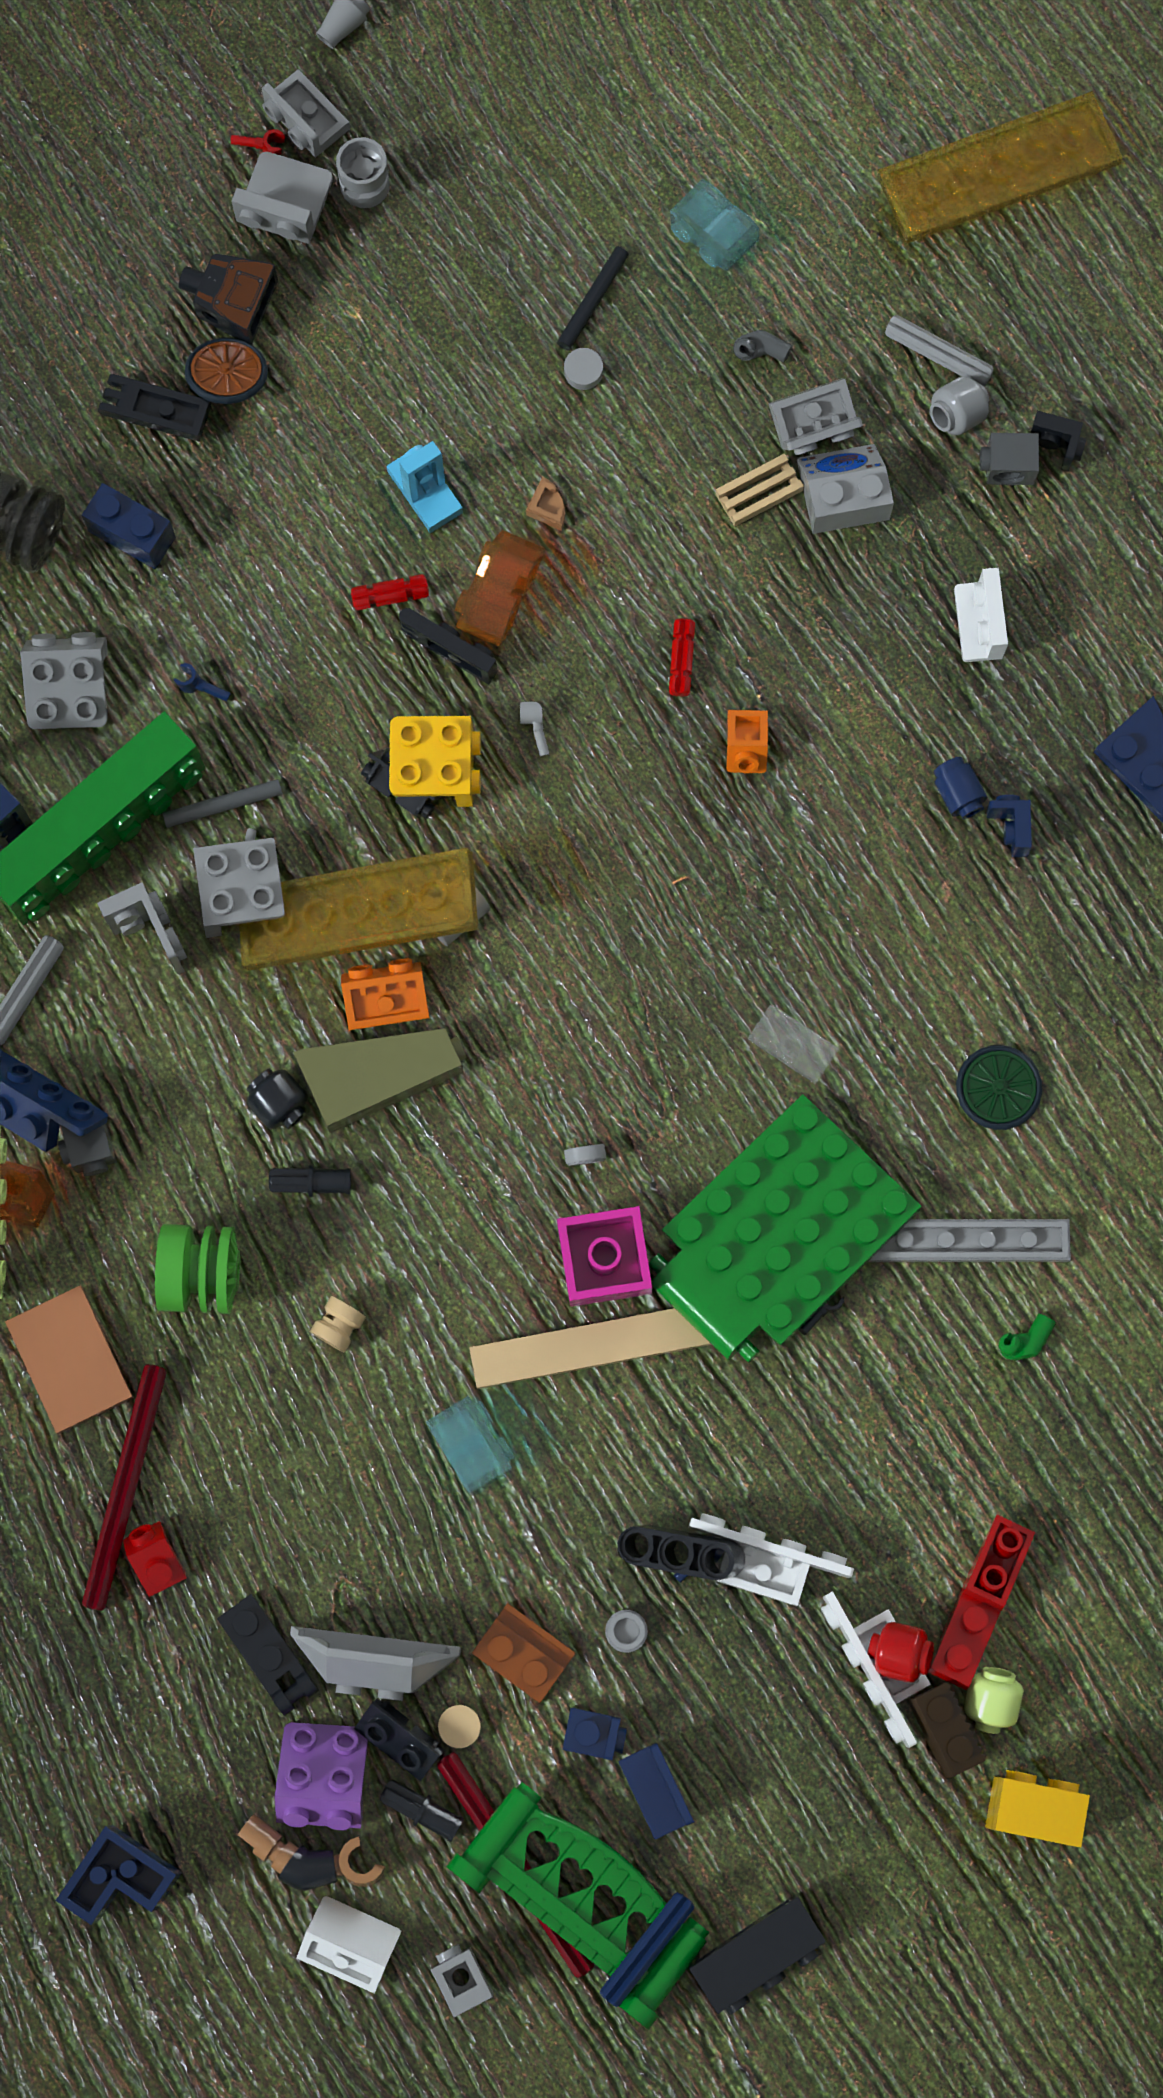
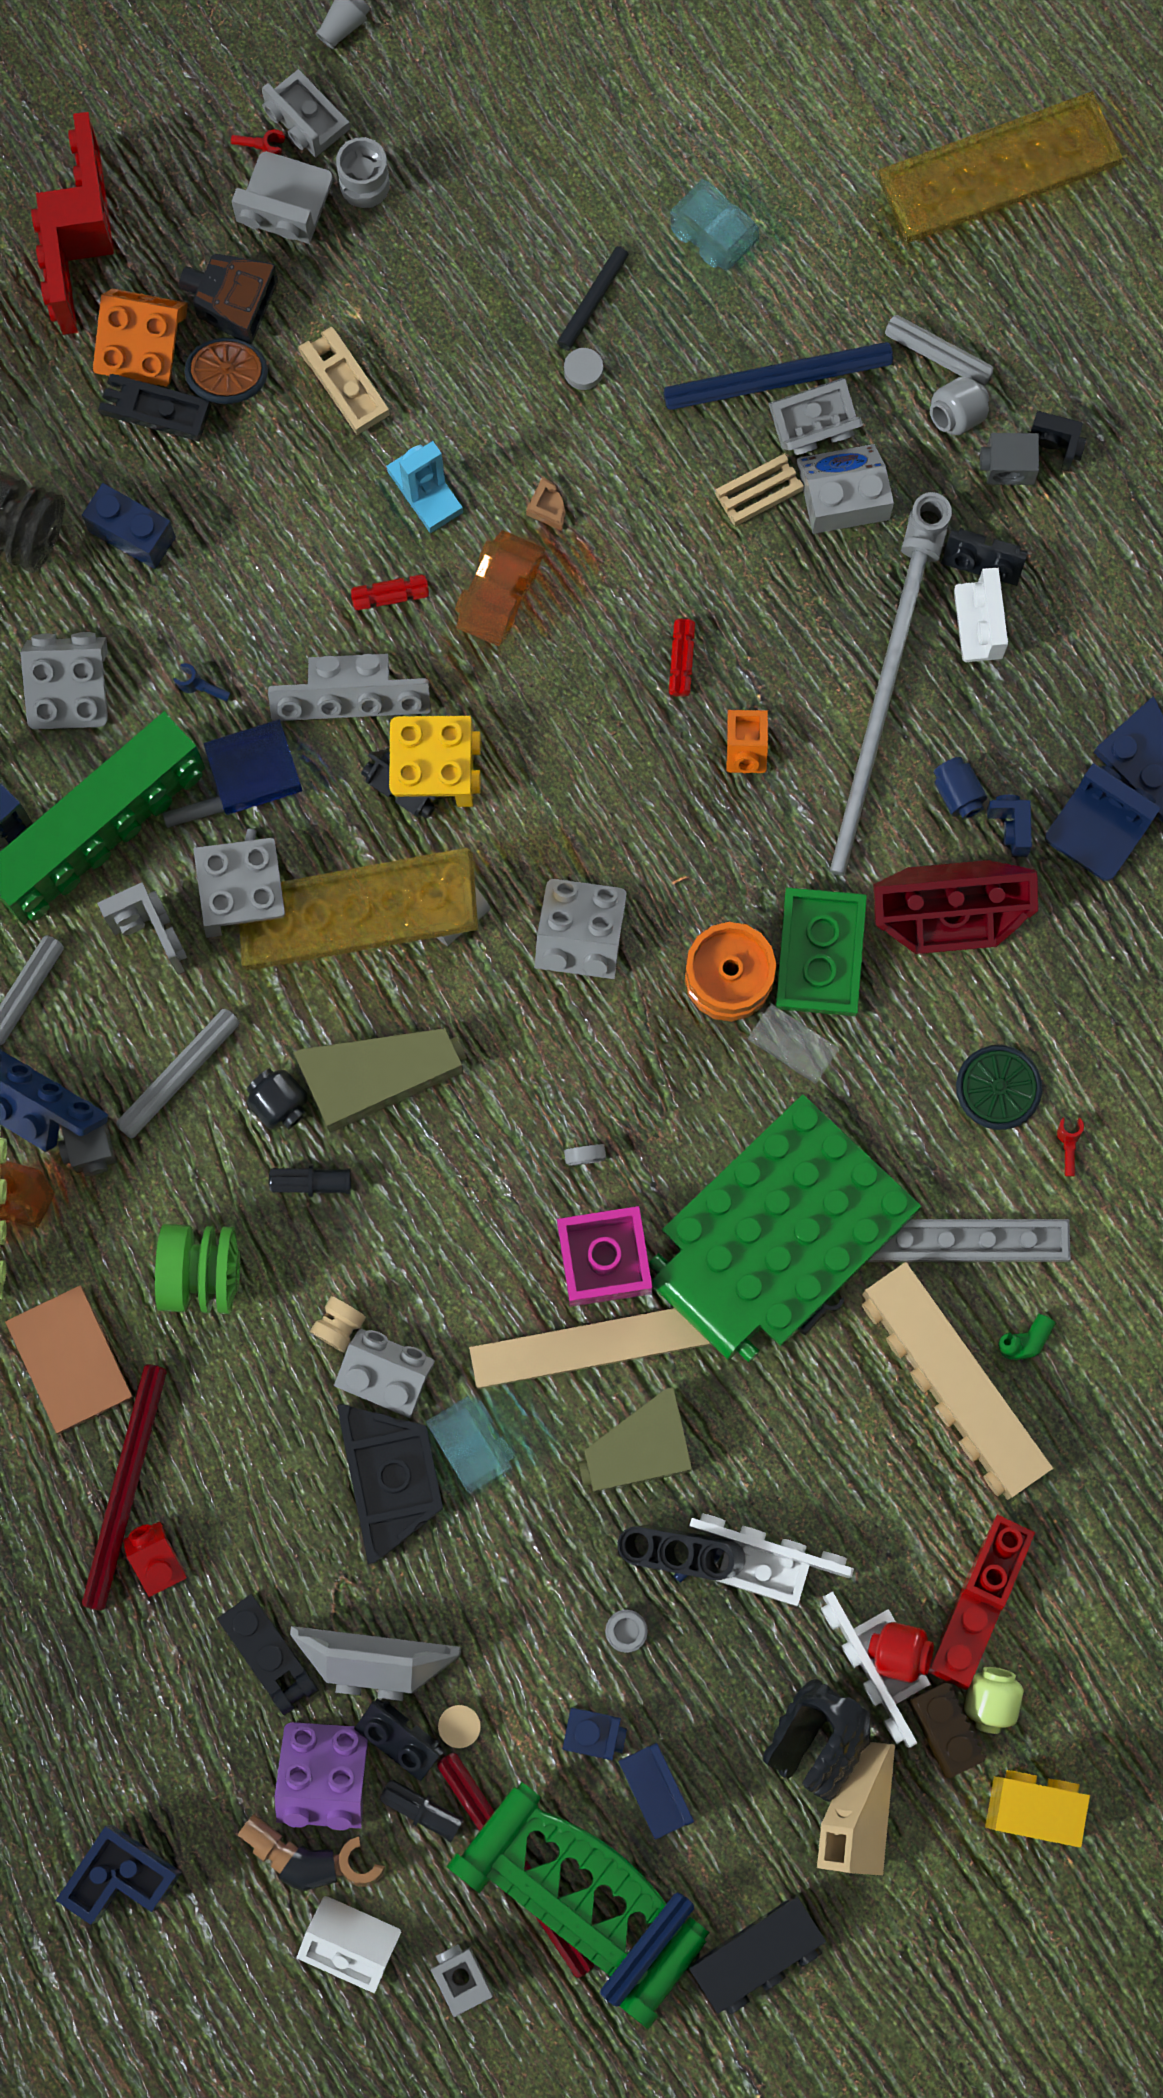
(72, 224): none -> red bracket
(137, 336): none -> orange bracket
(177, 1073): none -> light grey axle
(252, 767): none -> clear blue tile
(344, 381): none -> tan plate
(349, 689): none -> light grey bracket
(384, 994): orange bracket -> none
(384, 1372): none -> light grey bracket
(390, 1477): none -> black wing
(446, 642): black hinge -> none
(523, 1653): dark orange plate -> none
(532, 714): light grey hand -> none
(580, 928): none -> light grey bracket
(640, 1448): none -> olive slope
(740, 950): none -> orange wheel
(759, 344): dark grey arm -> none
(778, 375): none -> dark blue axle
(798, 1727): none -> black piece
(821, 952): none -> green plate
(857, 1817): none -> tan slope
(922, 544): none -> flat silver piece
(955, 904): none -> dark red wedge
(956, 1381): none -> tan brick
(969, 553): none -> black hinge
(1069, 1141): none -> red hand
(1102, 822): none -> dark blue bracket

